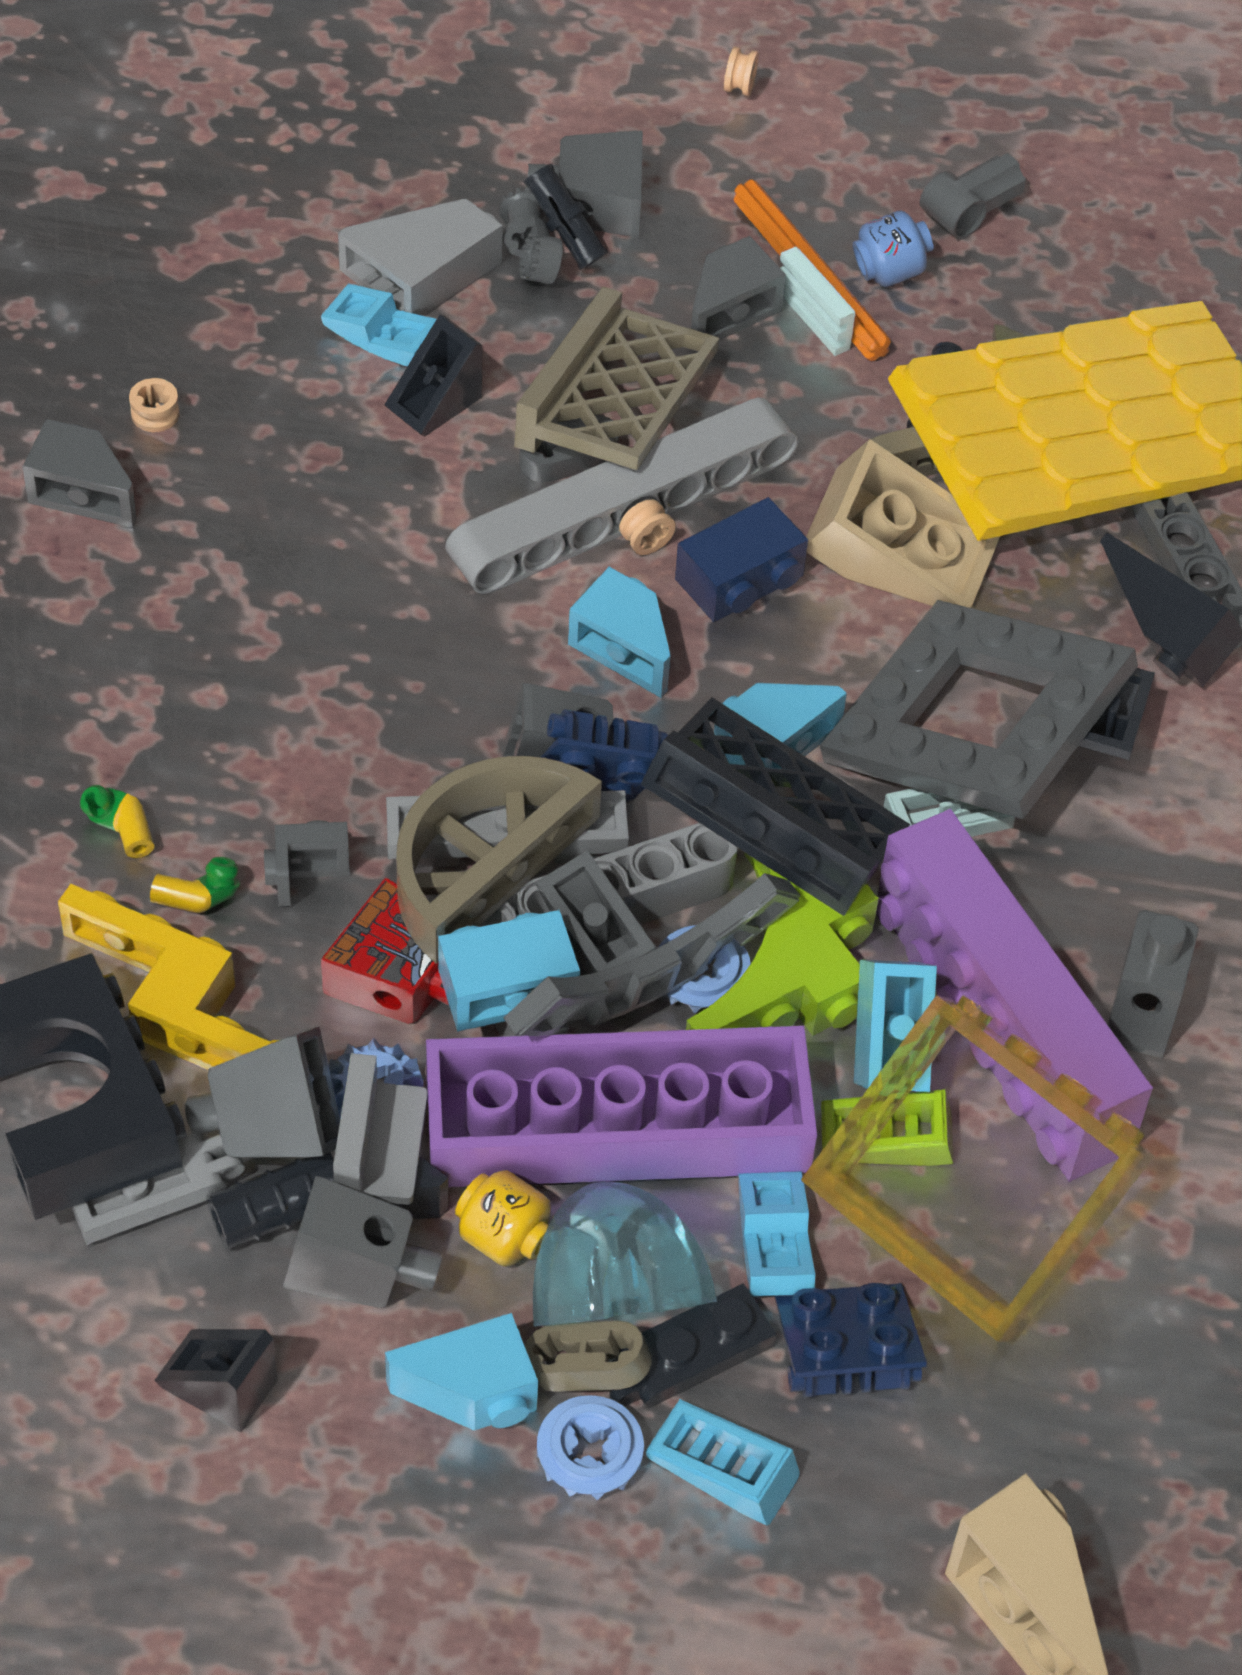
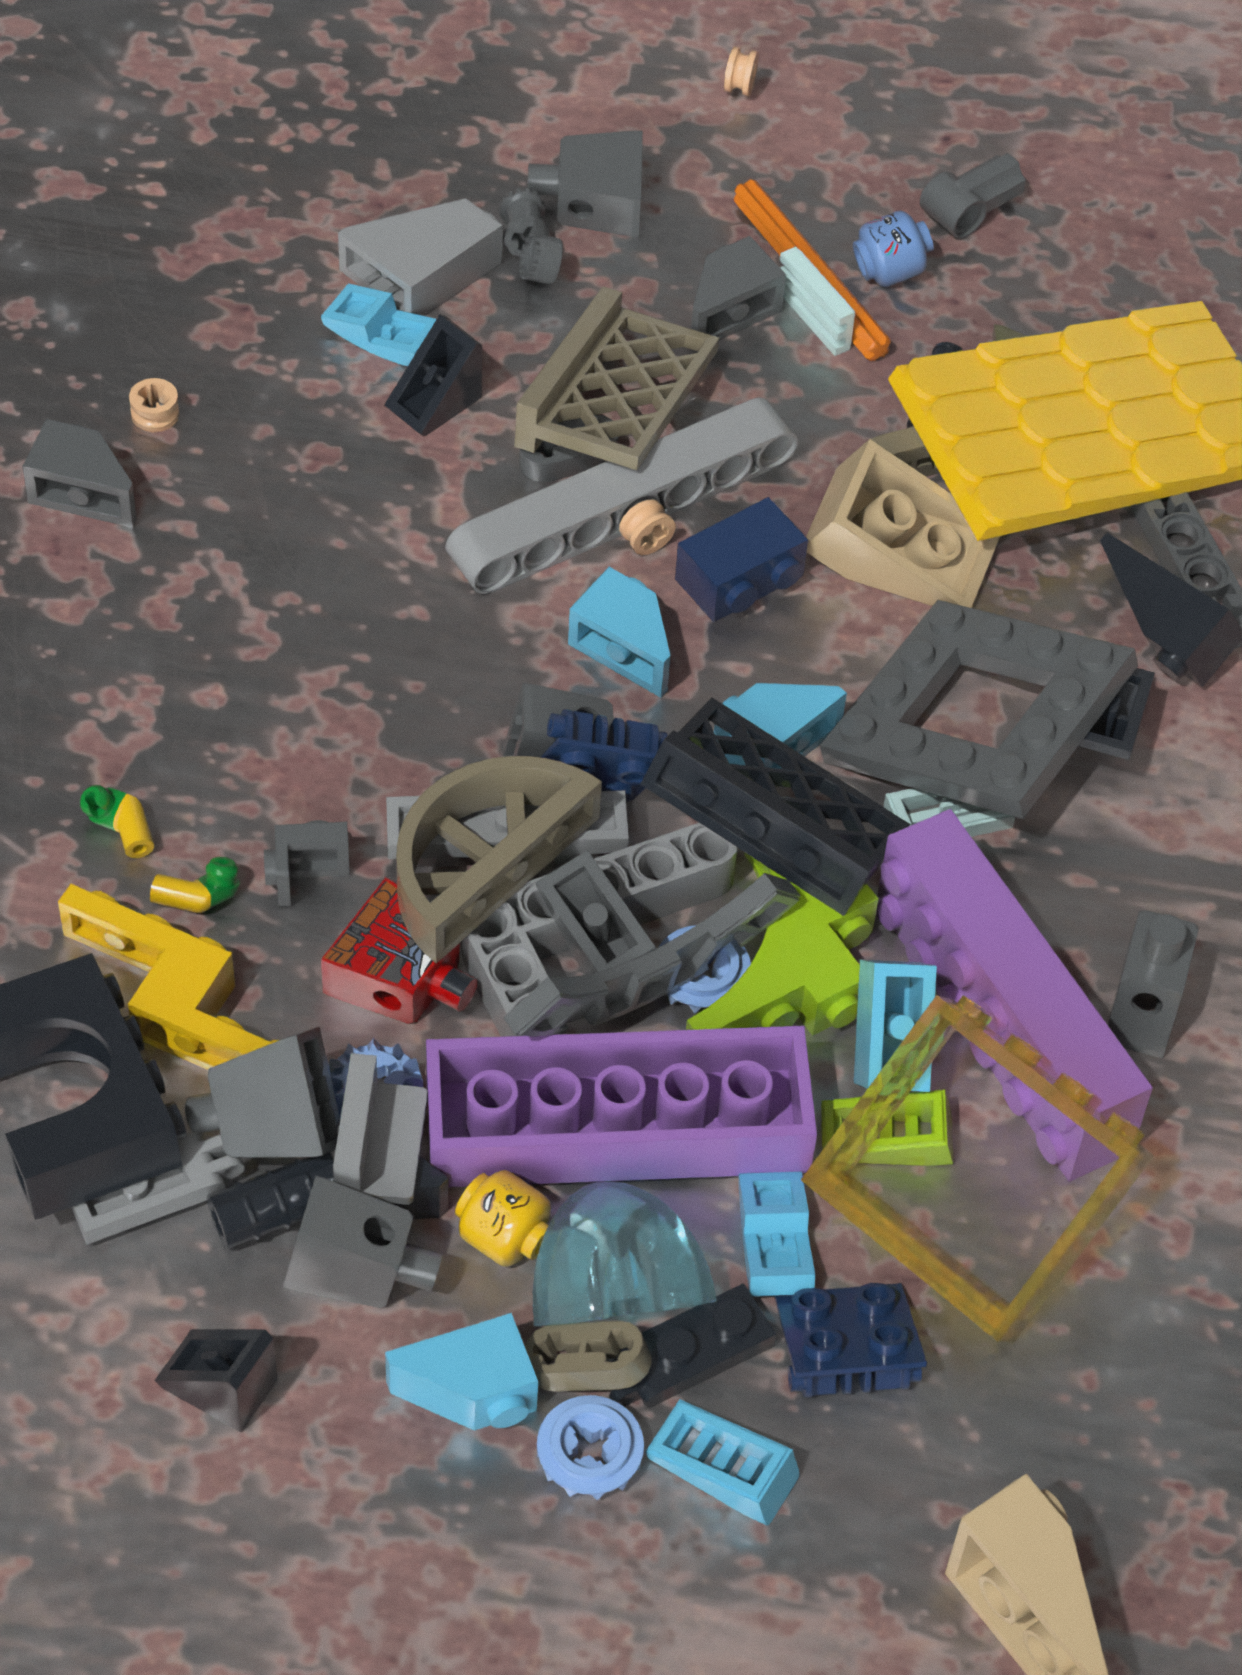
(500, 964): medium azure brick -> none
(565, 216): black pin -> none

